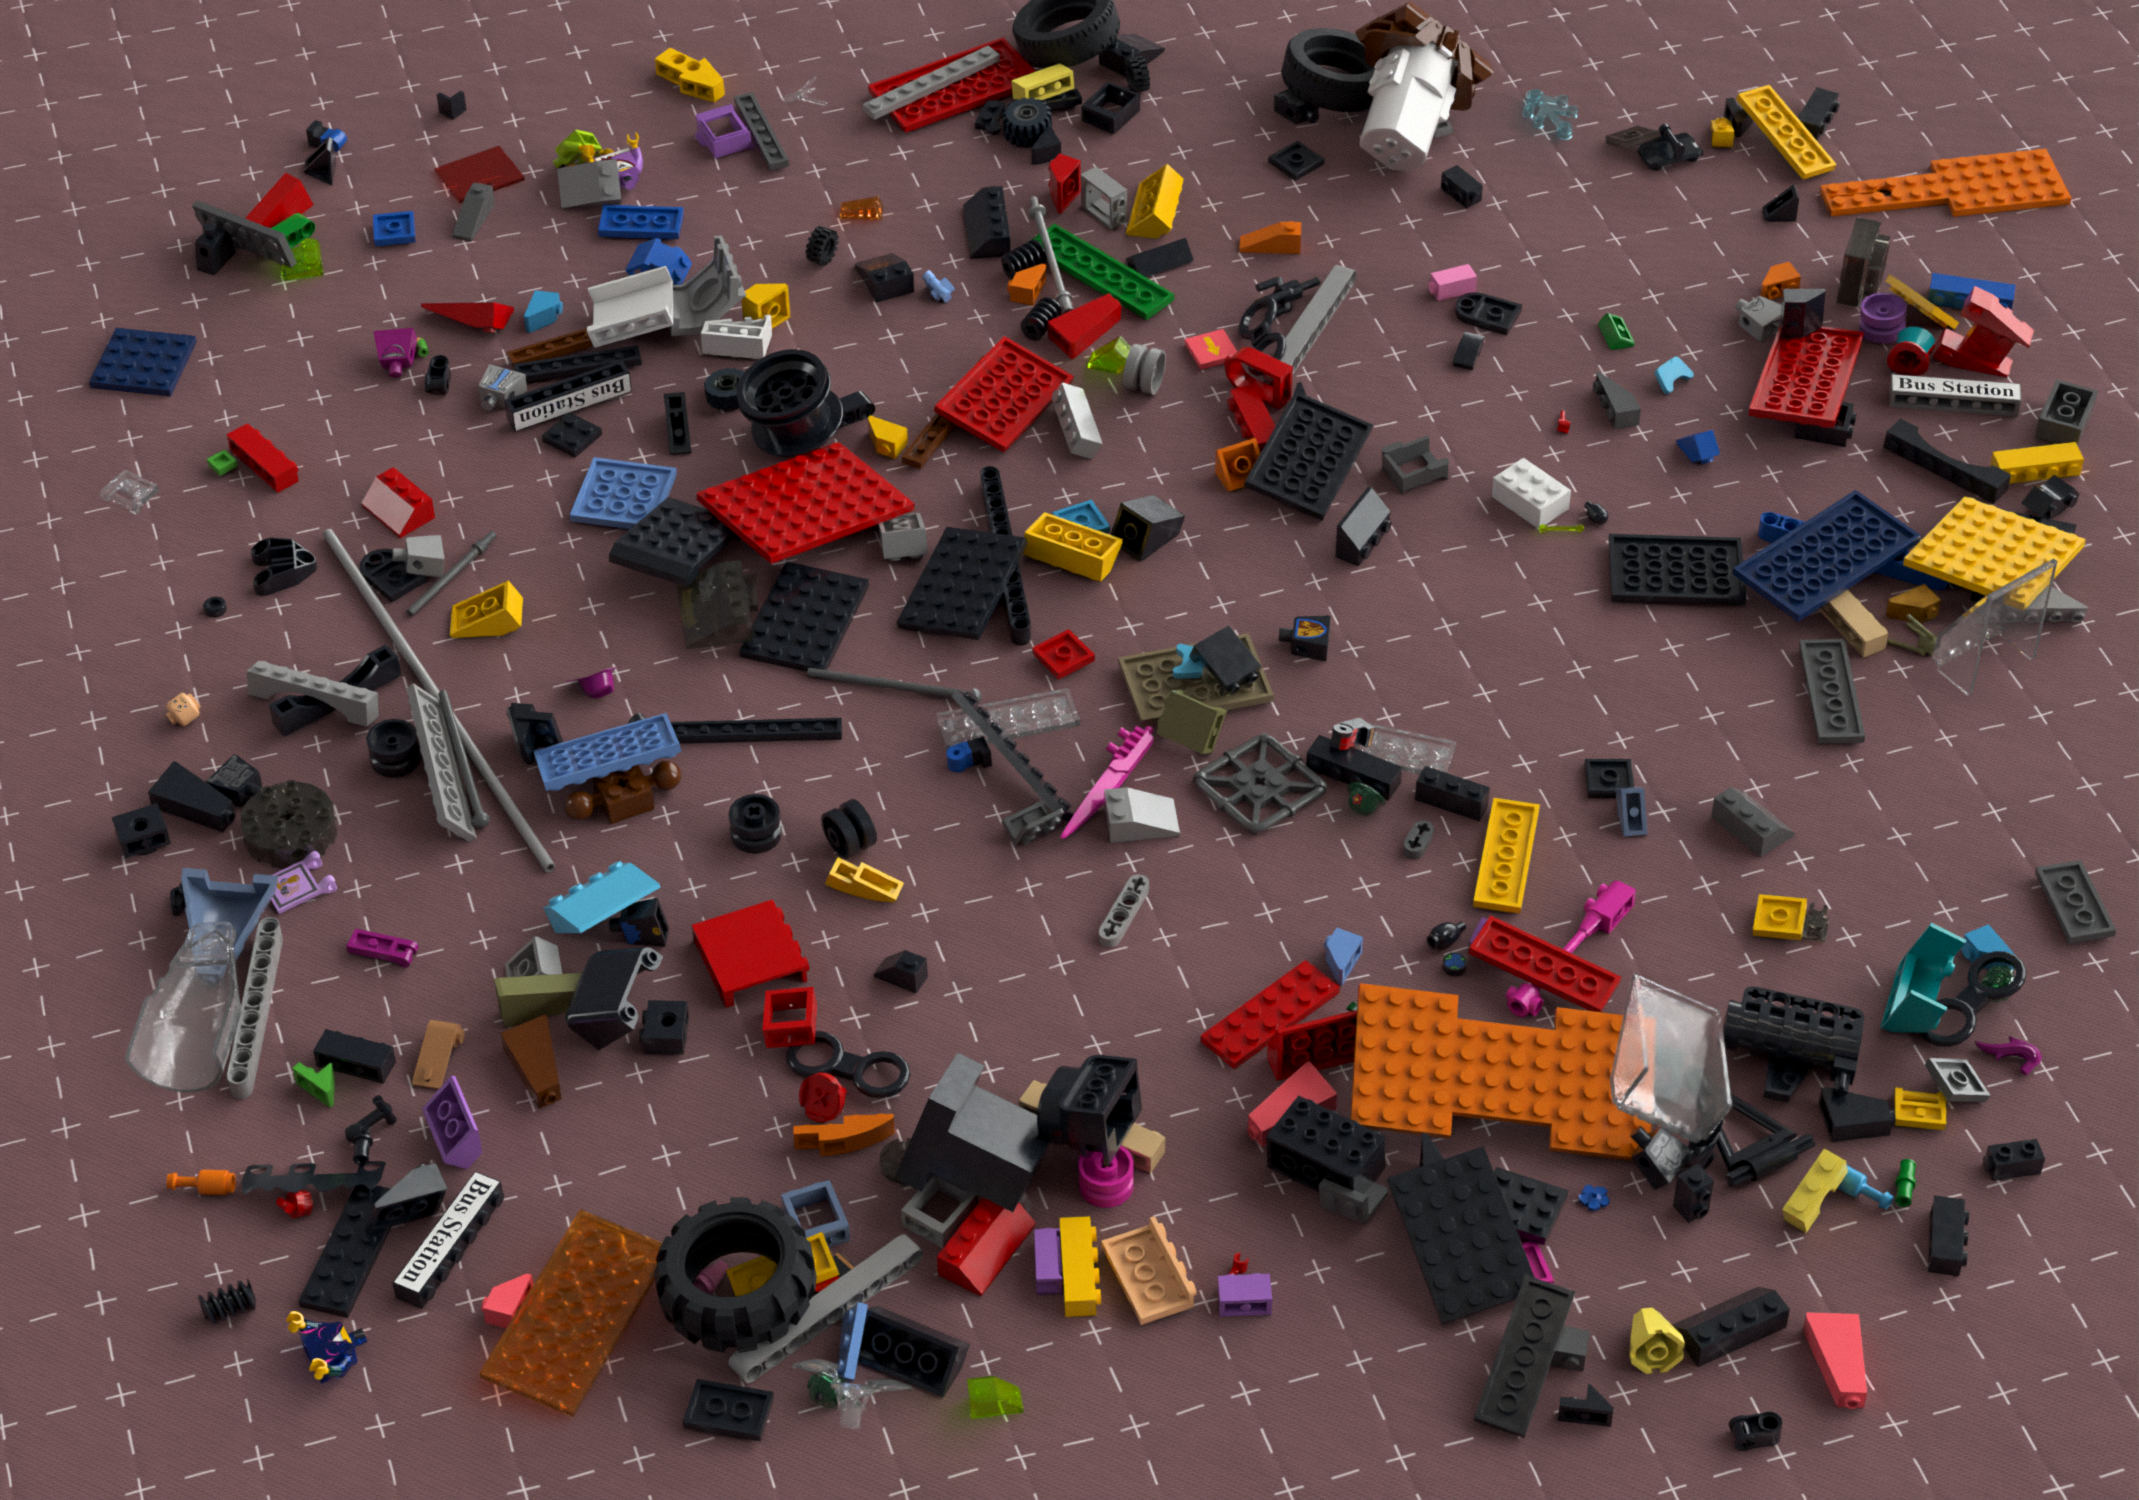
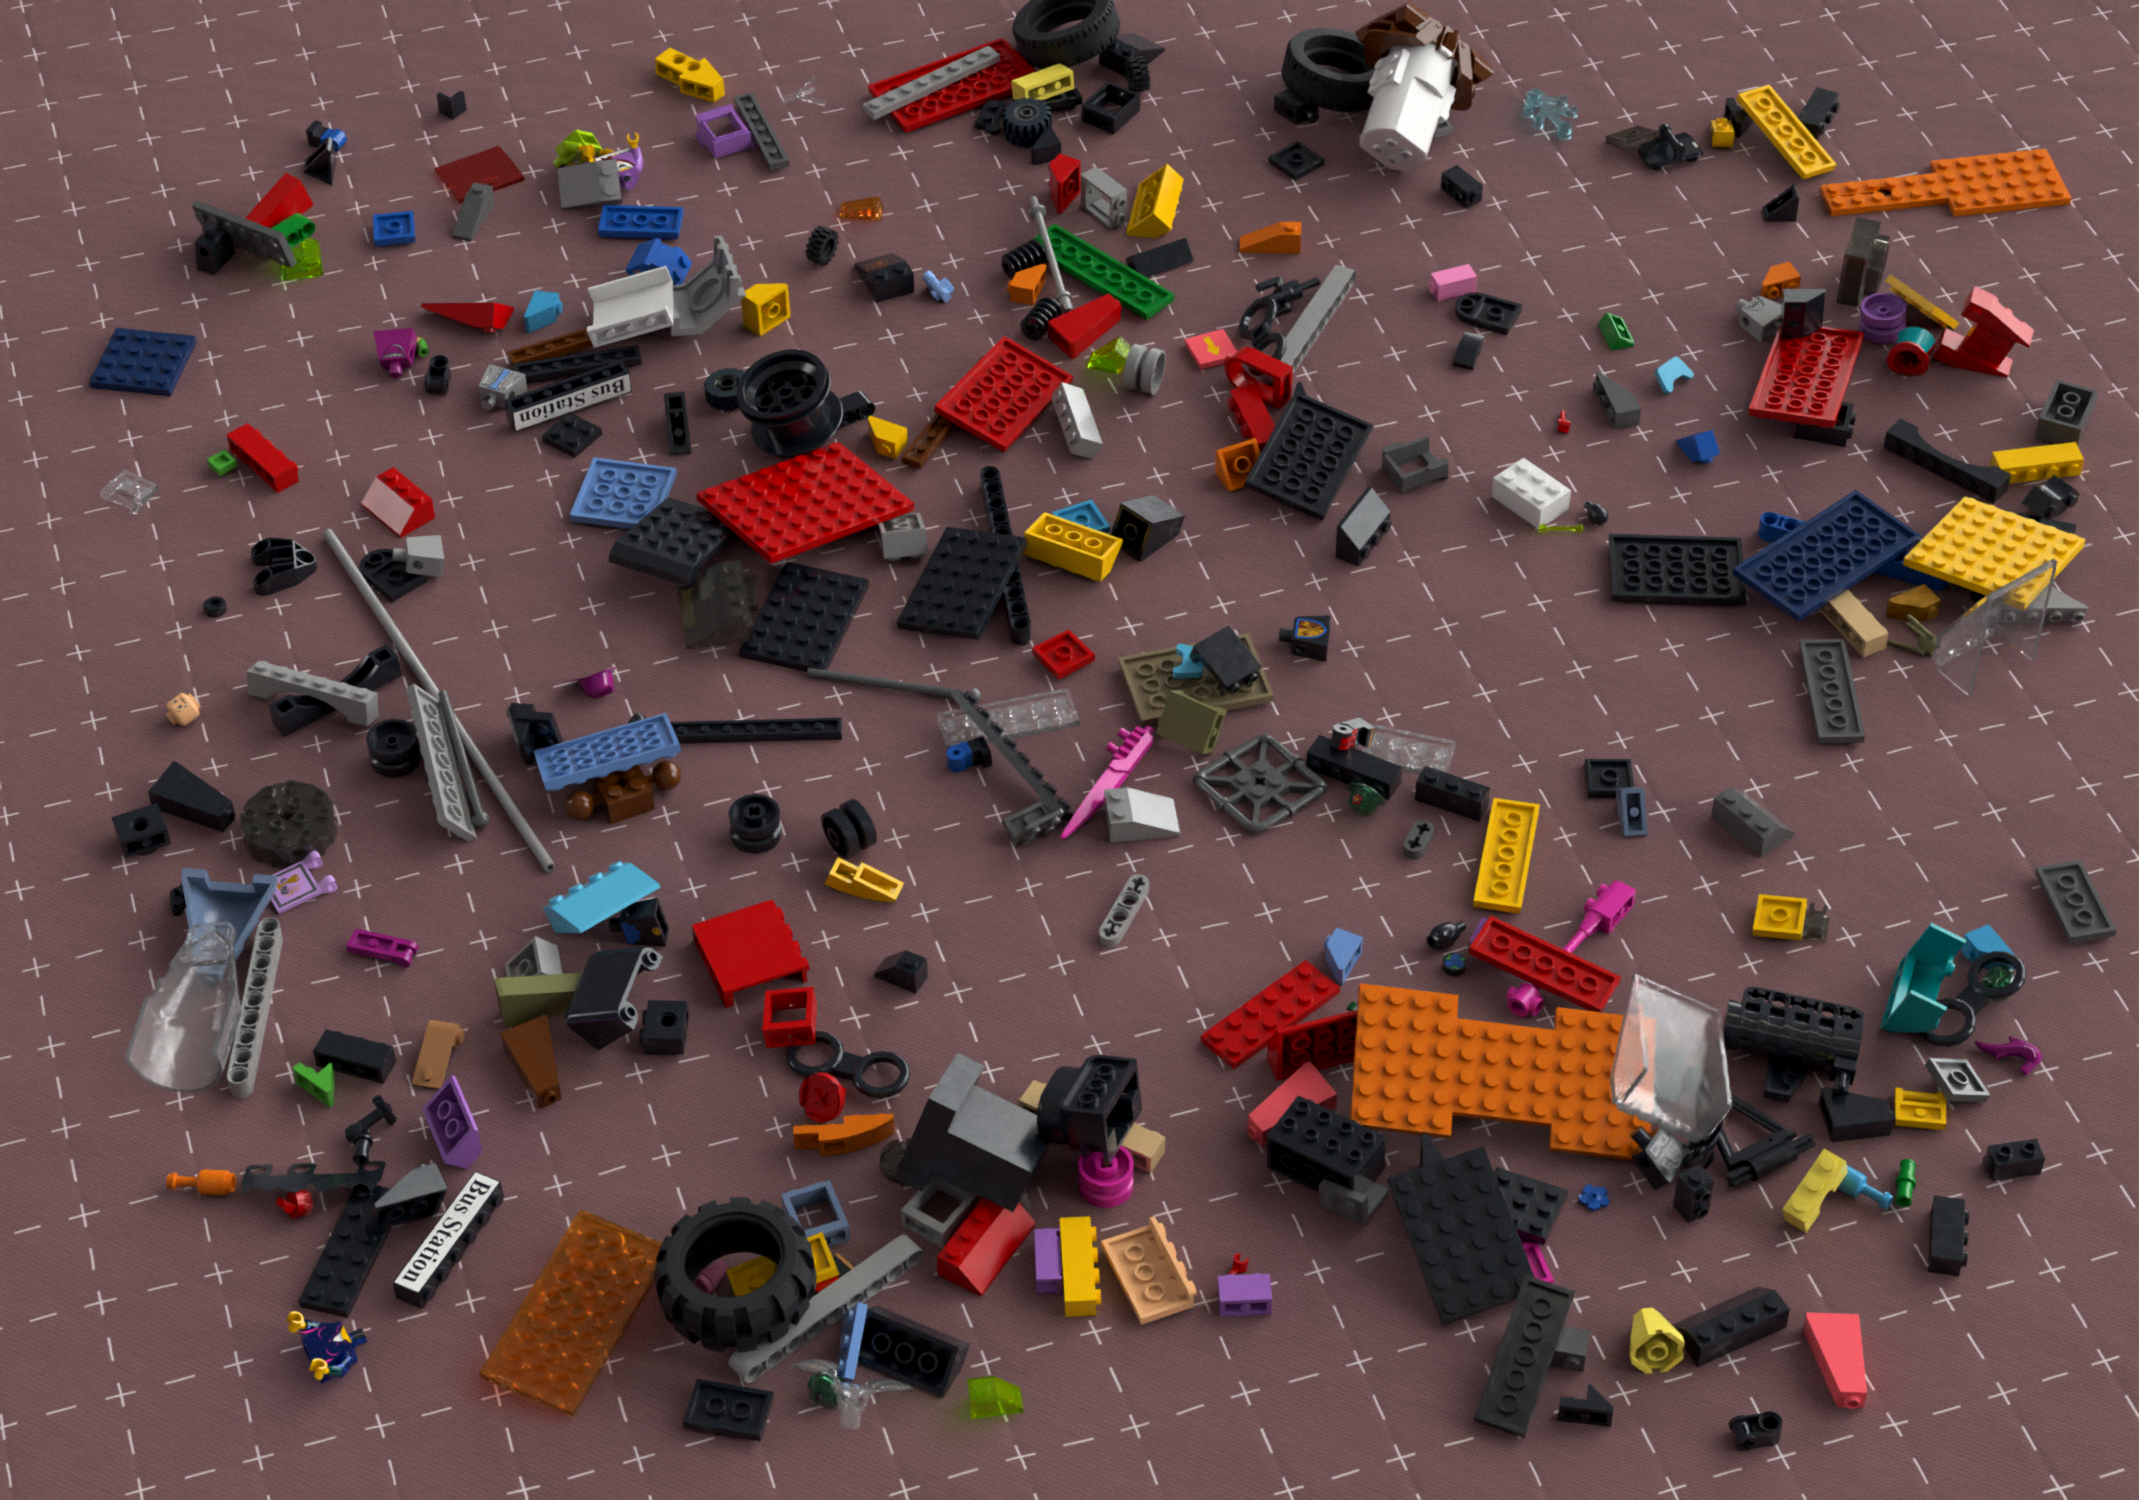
(227, 1301): black piece -> none
(236, 780): torso -> none
(478, 548): dark grey bar -> none
(488, 613): yellow slope -> none
(505, 1300): coral slope -> none
(737, 338): white wedge -> none
(987, 223): black slope -> none
(1953, 290): blue brick -> none
(1954, 395): brick -> none

